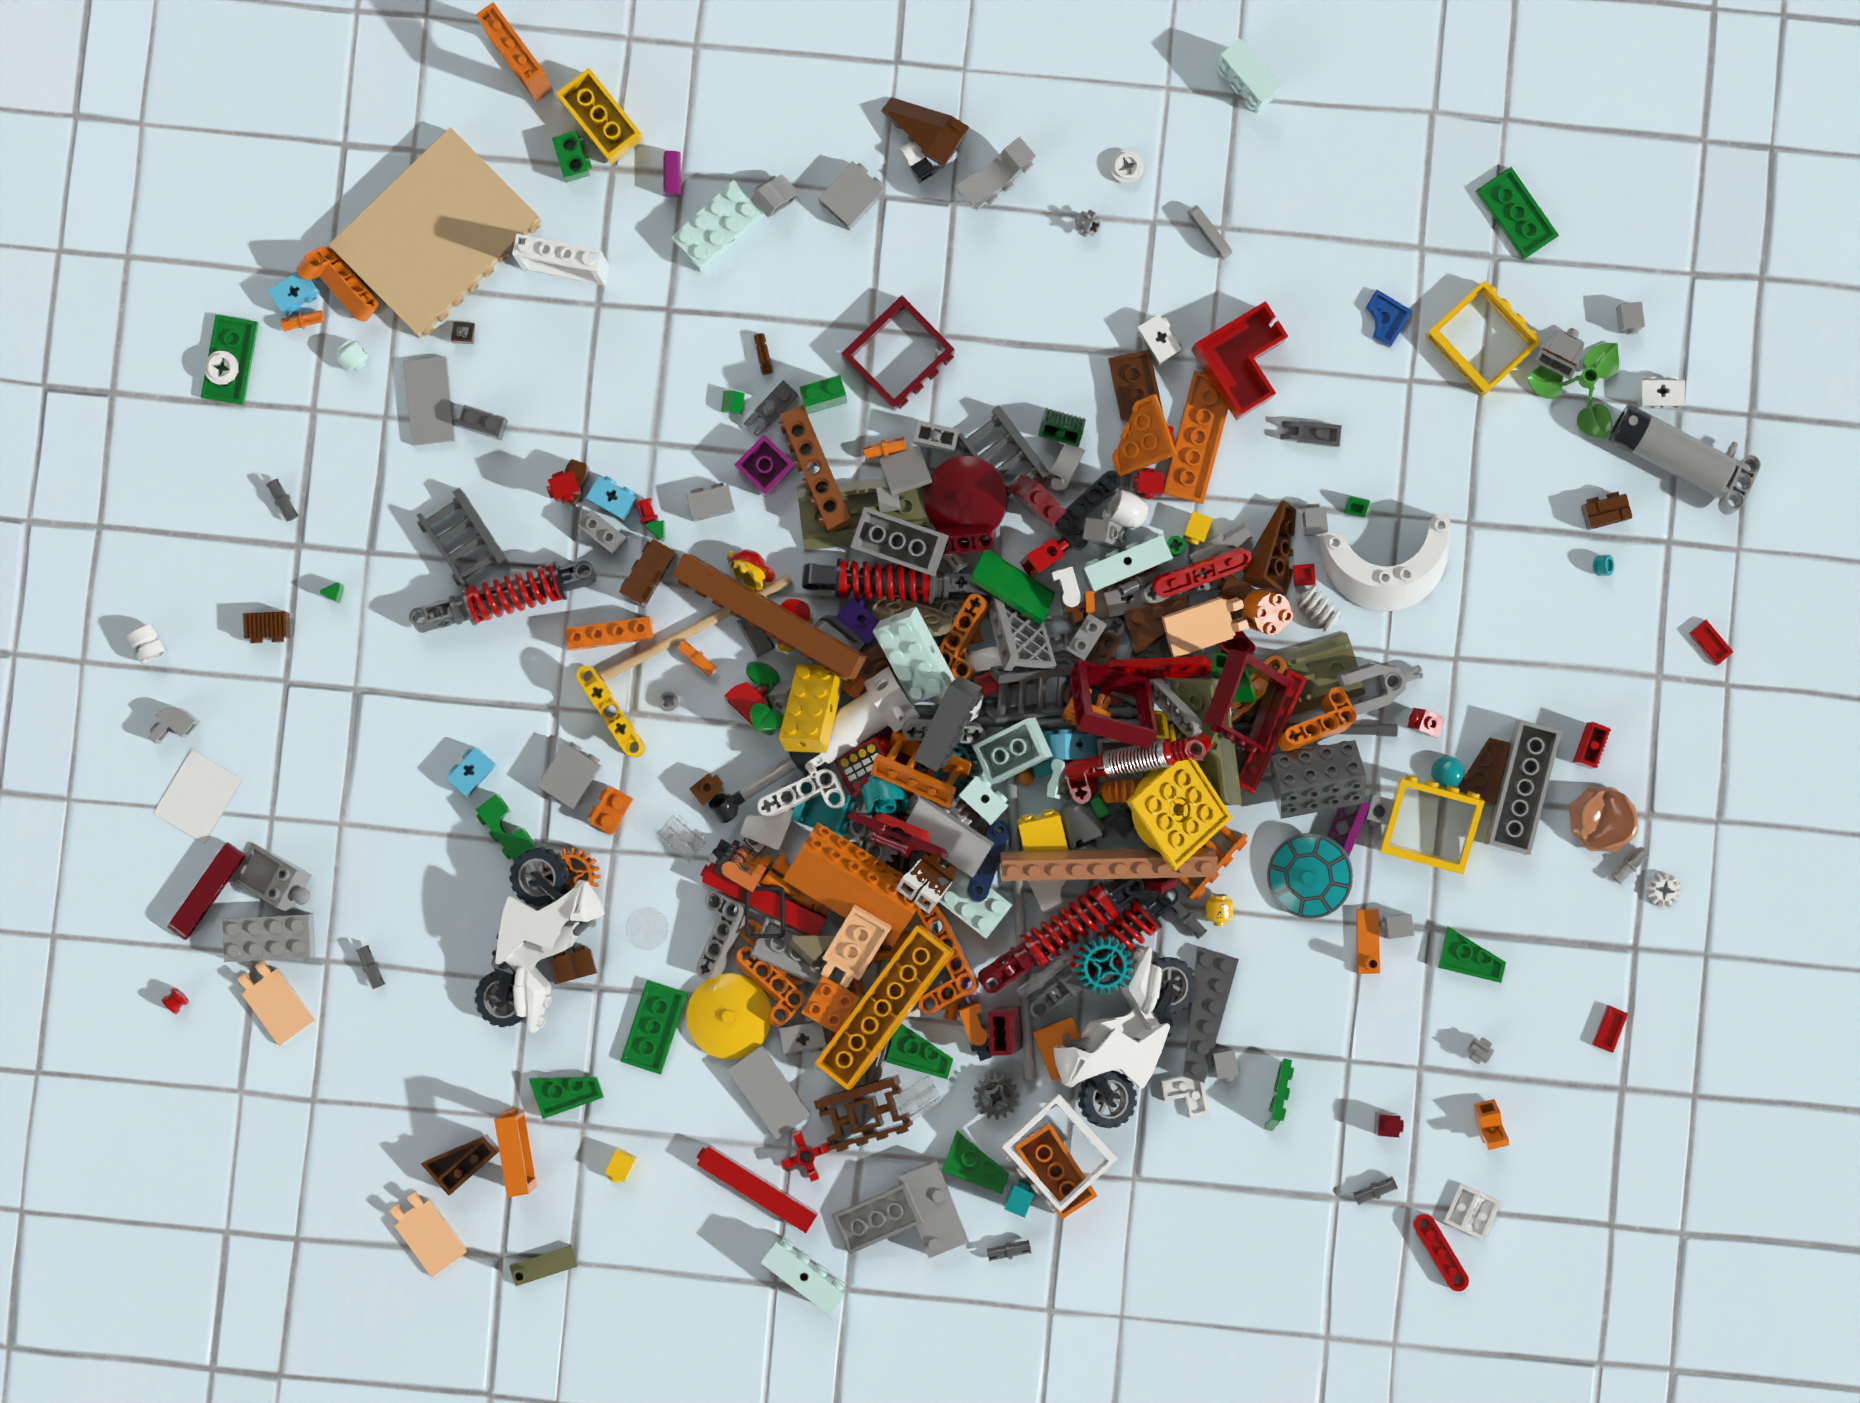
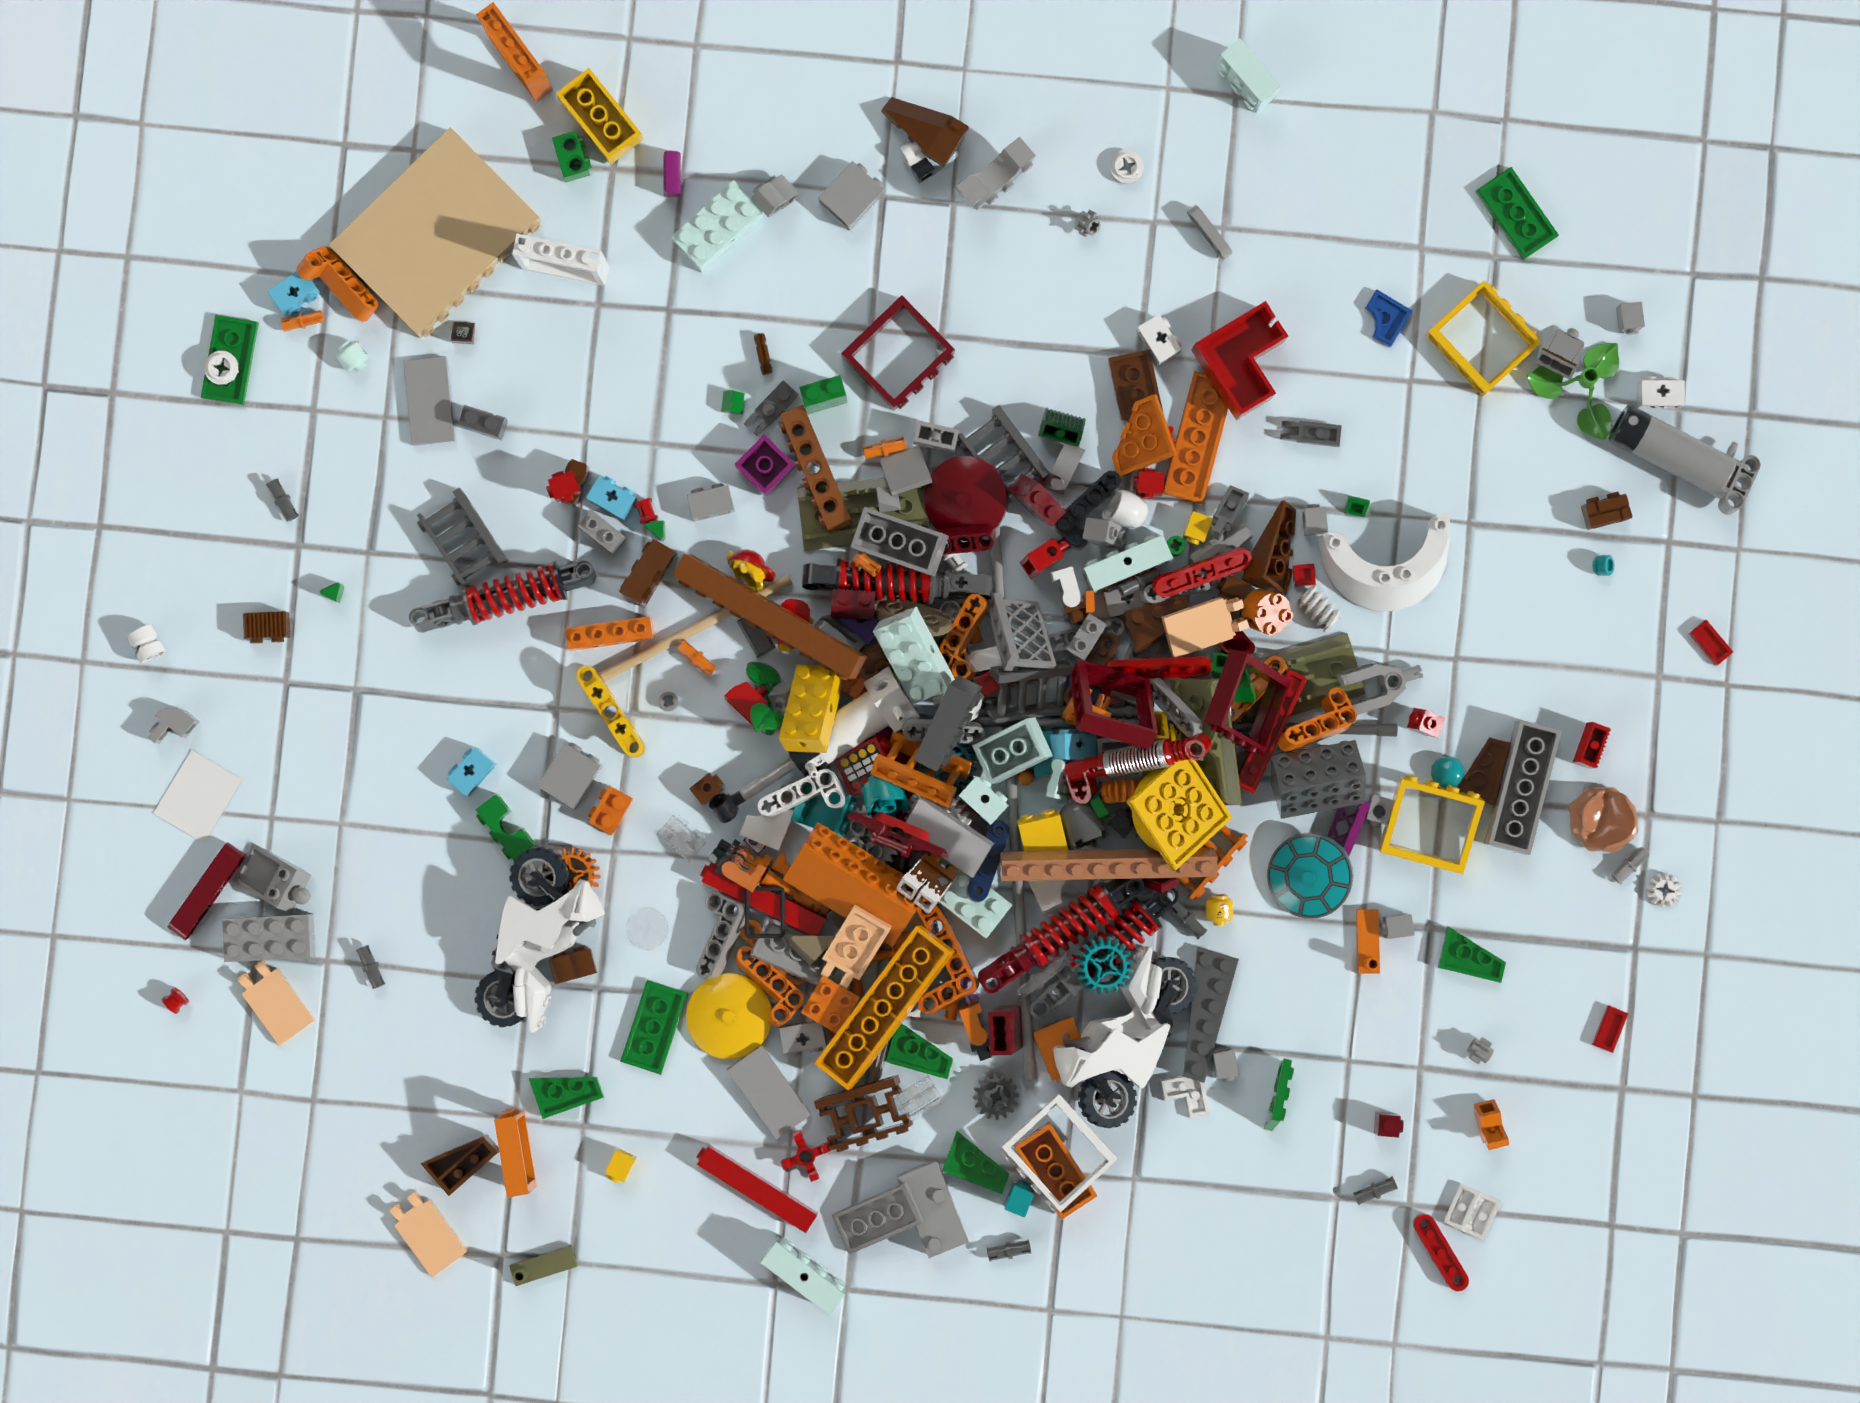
(852, 604): none -> dark red brick
(863, 561): none -> orange pin
(1012, 586): green tile -> none
(1228, 511): none -> dark grey hinge

